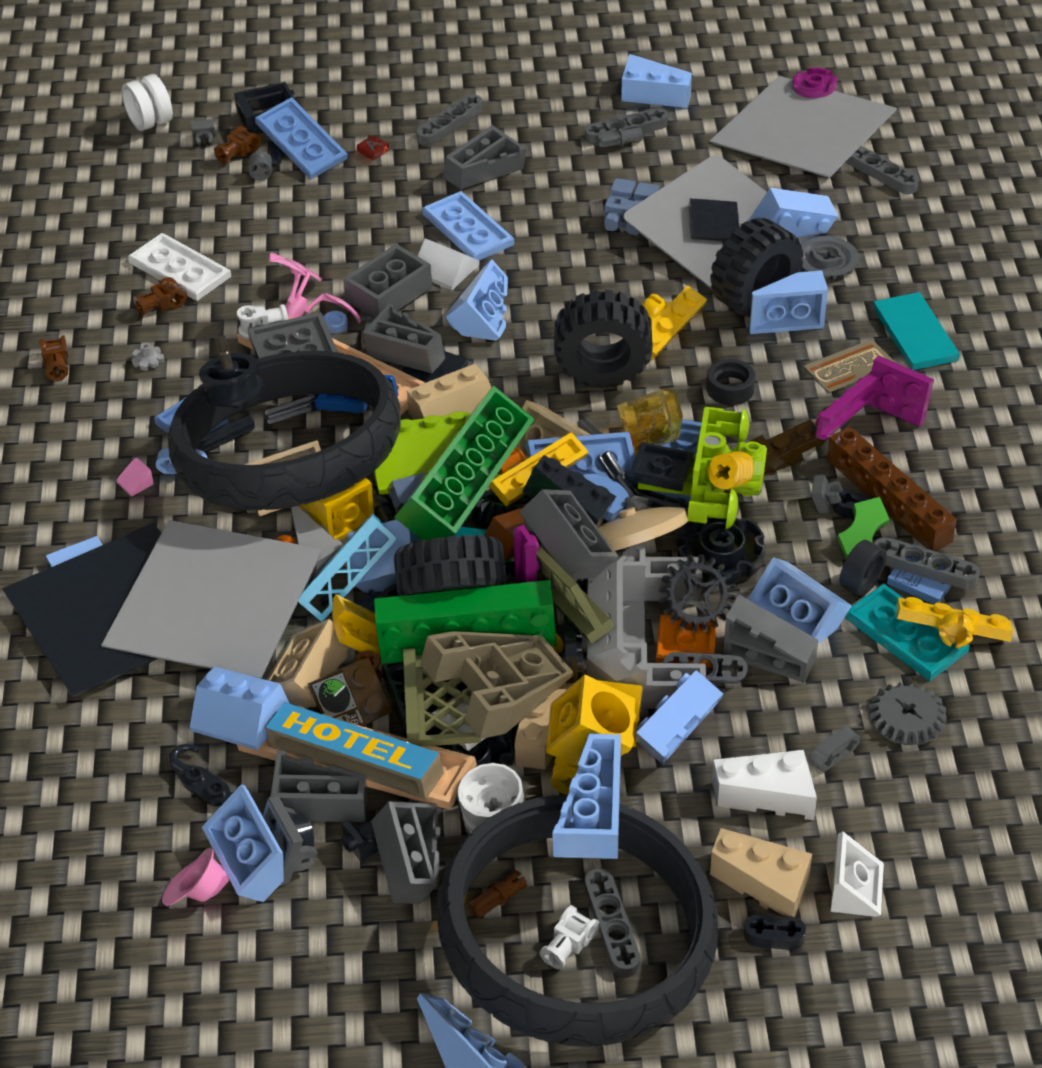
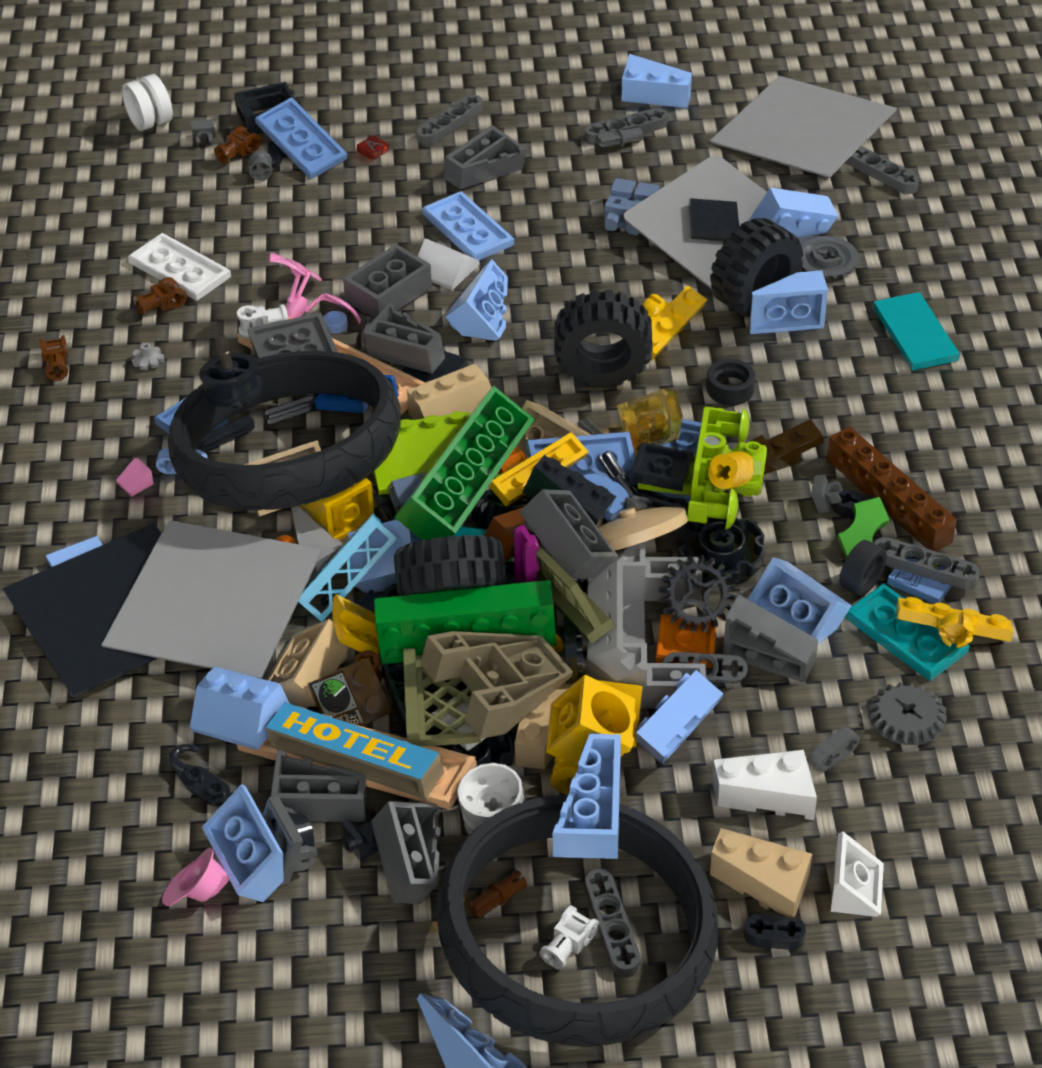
(815, 83): magenta tile -> none
(846, 366): dark tan sticker -> none
(886, 387): magenta bracket -> none

